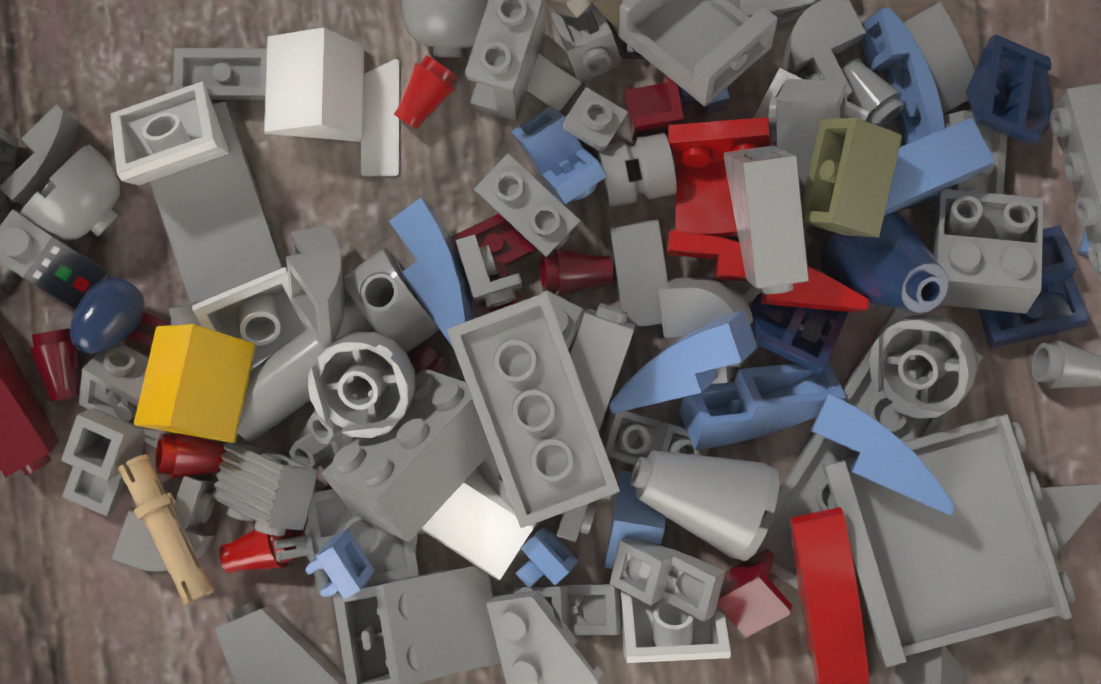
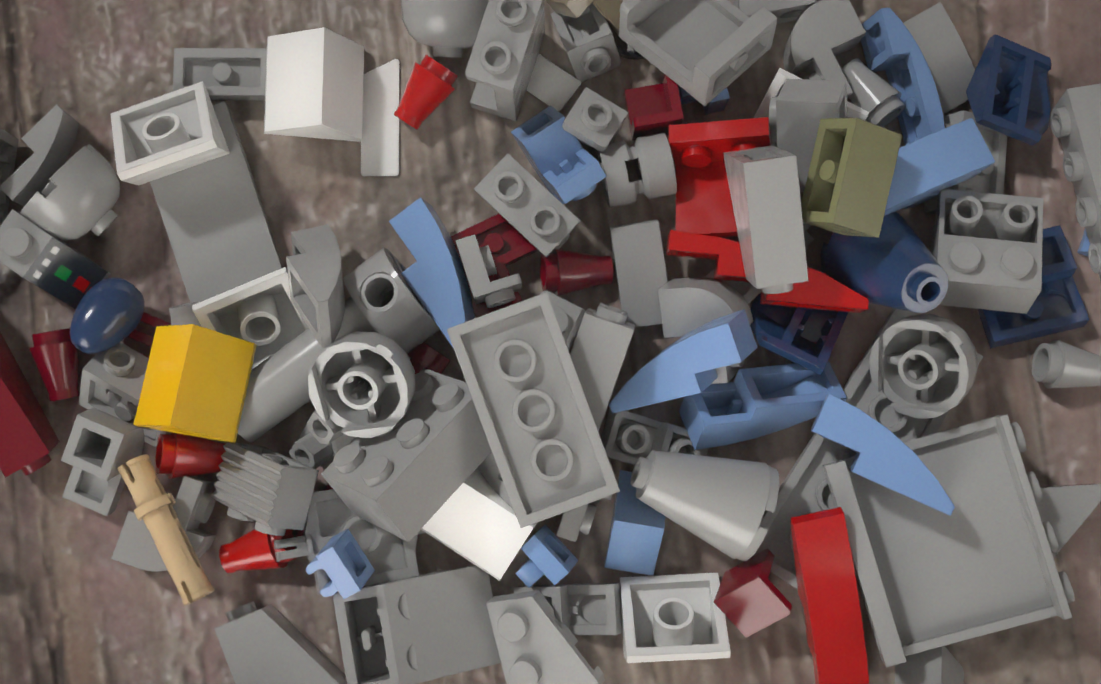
(667, 575): light grey slope -> none

